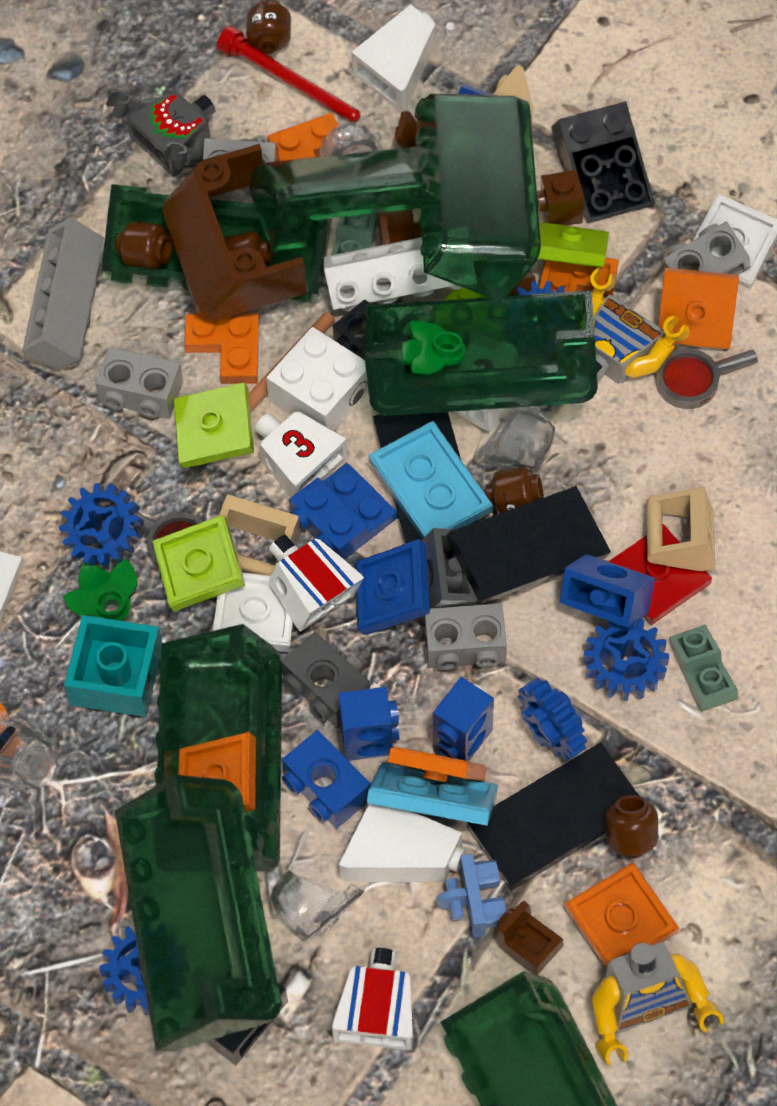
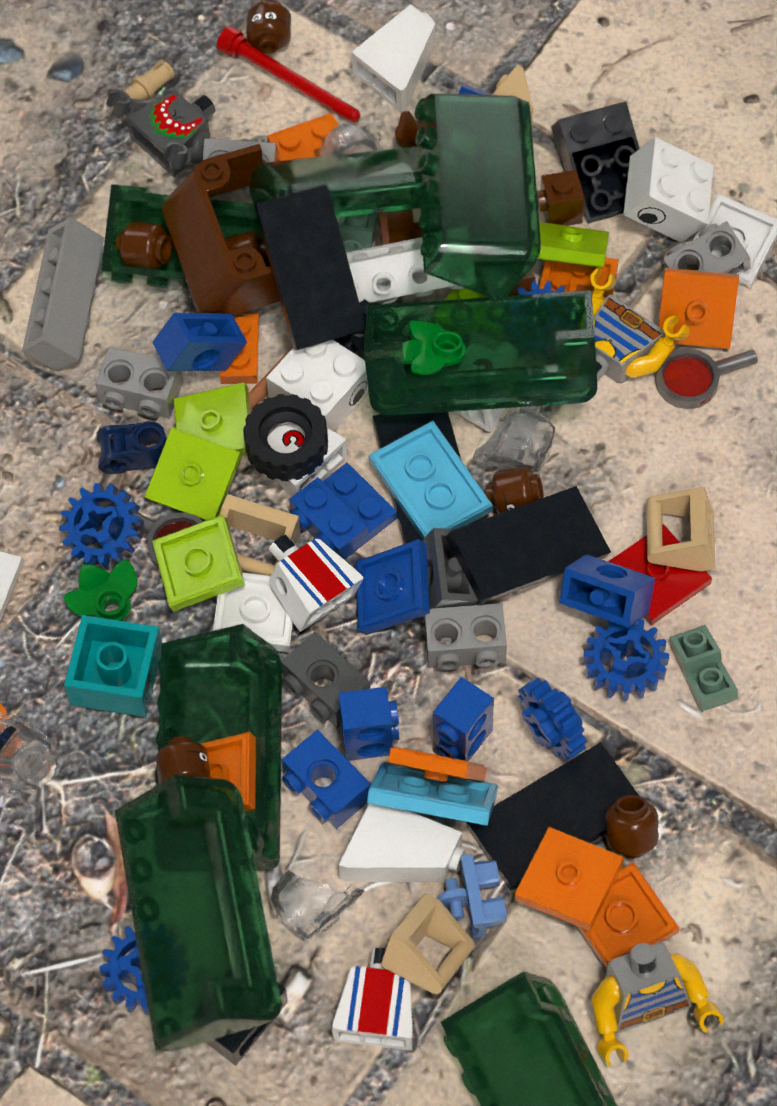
(129, 446): none -> dark blue piece
(146, 85): none -> tan pin
(182, 758): none -> reddish brown head
(193, 475): none -> lime plate
(199, 342): none -> blue brick
(279, 410): none -> black tyre
(310, 266): none -> black tile
(434, 920): none -> tan tile
(527, 938): reddish brown bracket -> none
(569, 878): none -> orange plate
(668, 190): none -> white brick

